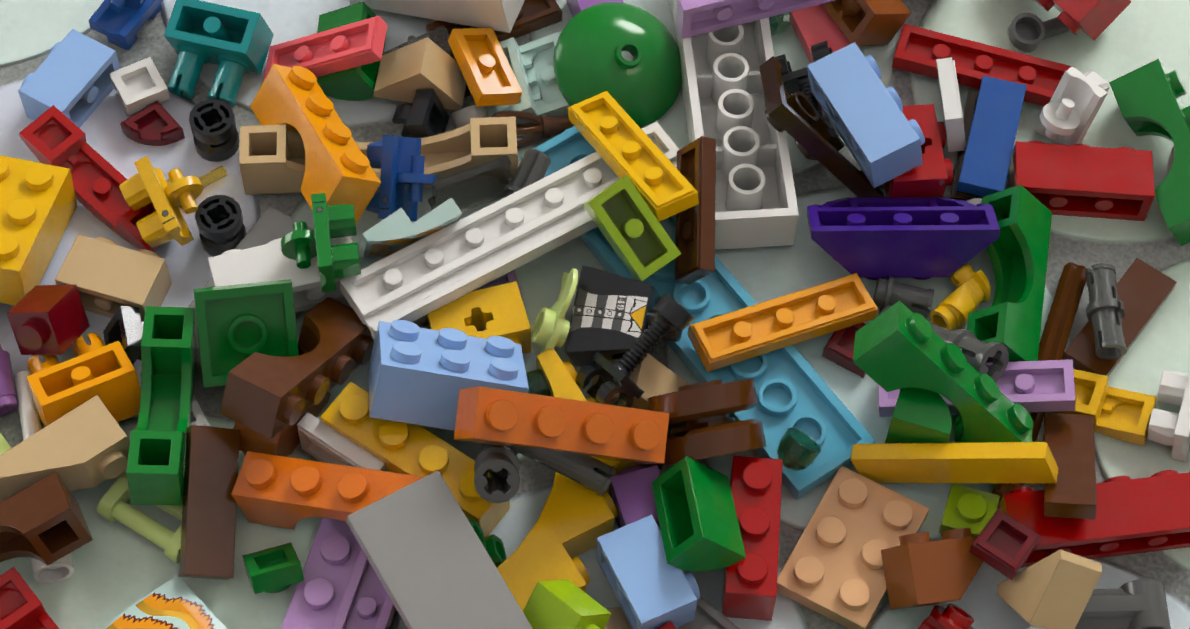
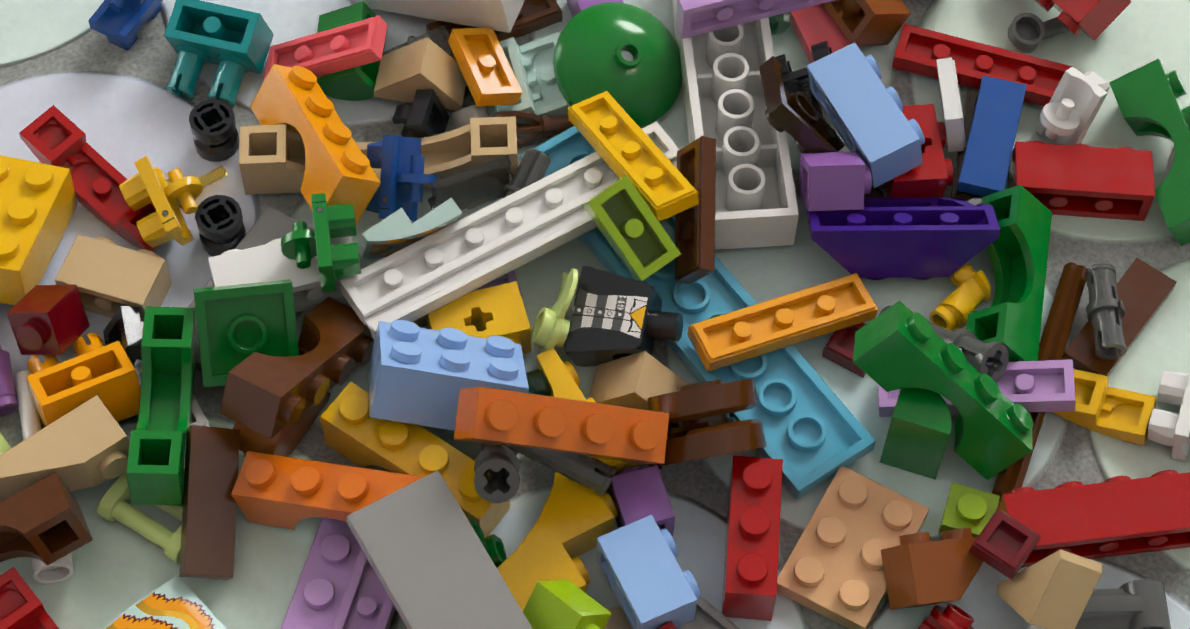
(71, 79): light blue brick -> none
(139, 85): white plate -> none
(152, 126): dark red tile -> none
(273, 569): green plate -> none
(332, 447): white tile -> none
(669, 317): black bar -> none
(697, 517): green brick -> none
(797, 449): clear green hinge -> none
(833, 181): none -> medium lavender brick
(914, 298): dark grey pin -> none
(956, 462): yellow tile -> none
(1073, 449): reddish brown tile -> none

